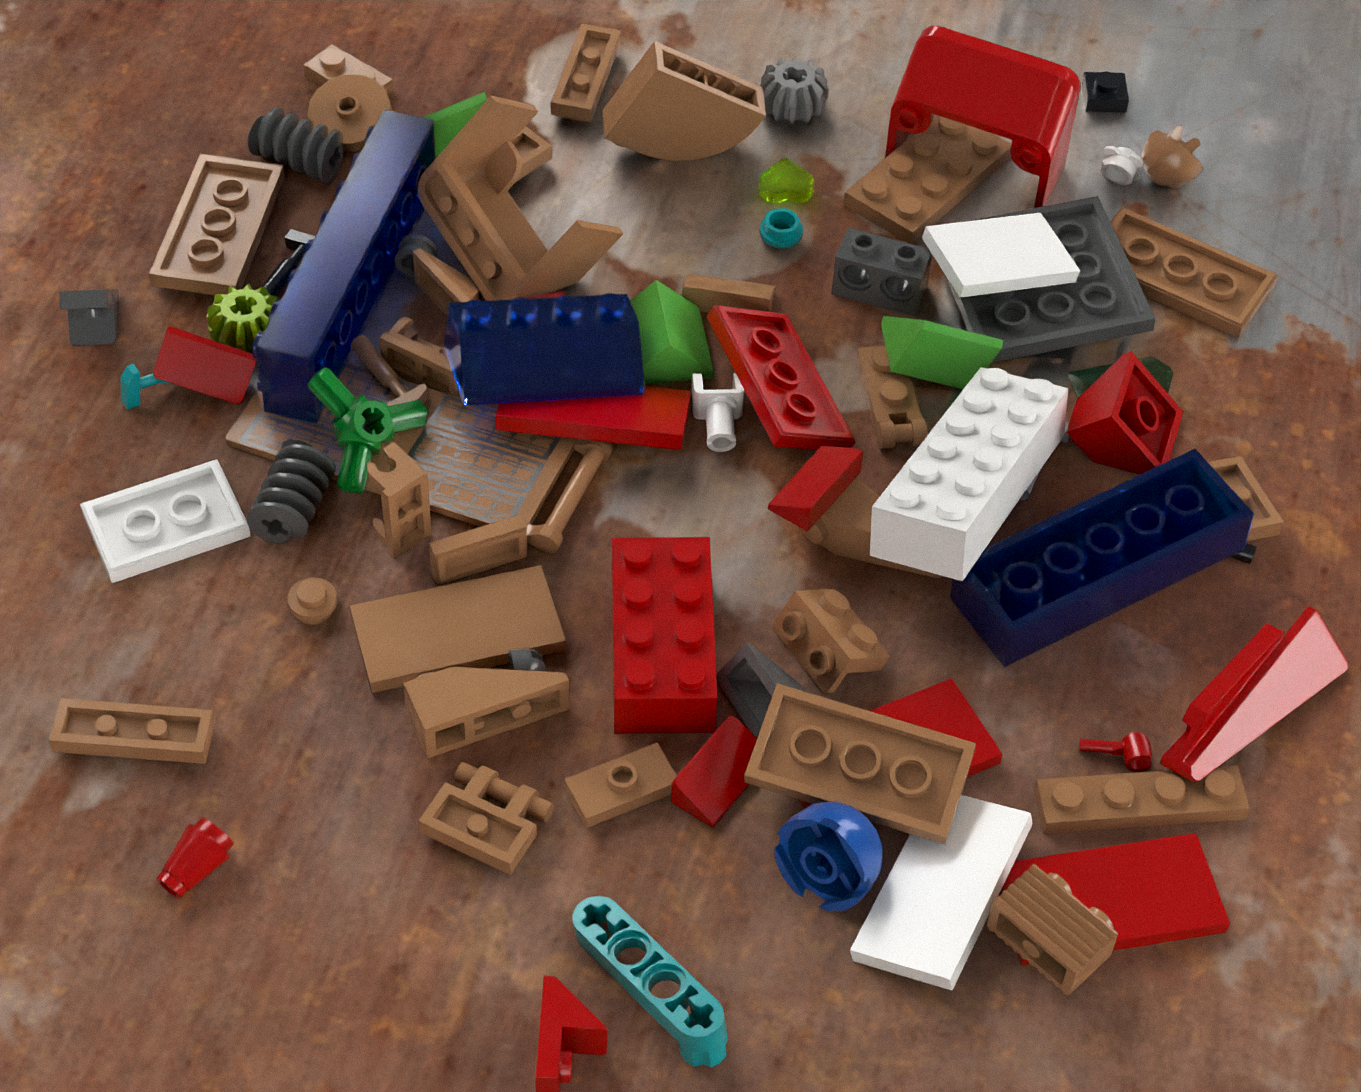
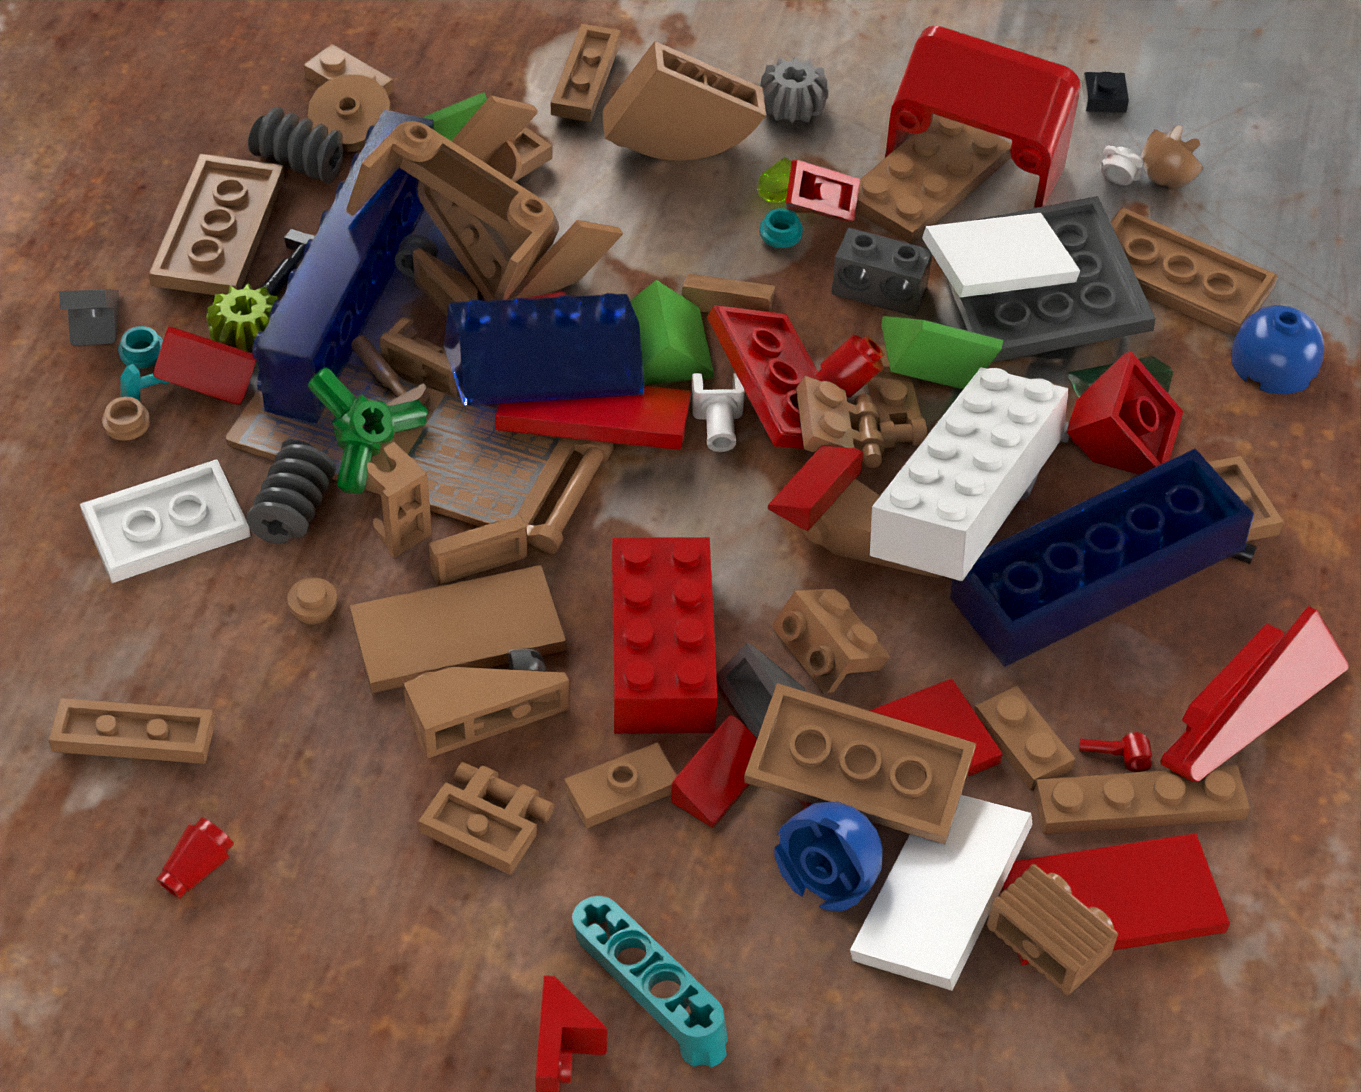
(125, 419): none -> medium nougat plate
(140, 347): none -> teal plate
(468, 184): none -> medium nougat windscreen
(821, 191): none -> slope
(828, 420): none -> medium nougat plate
(852, 364): none -> red brick
(1024, 737): none -> medium nougat plate
(1278, 349): none -> blue cylinder

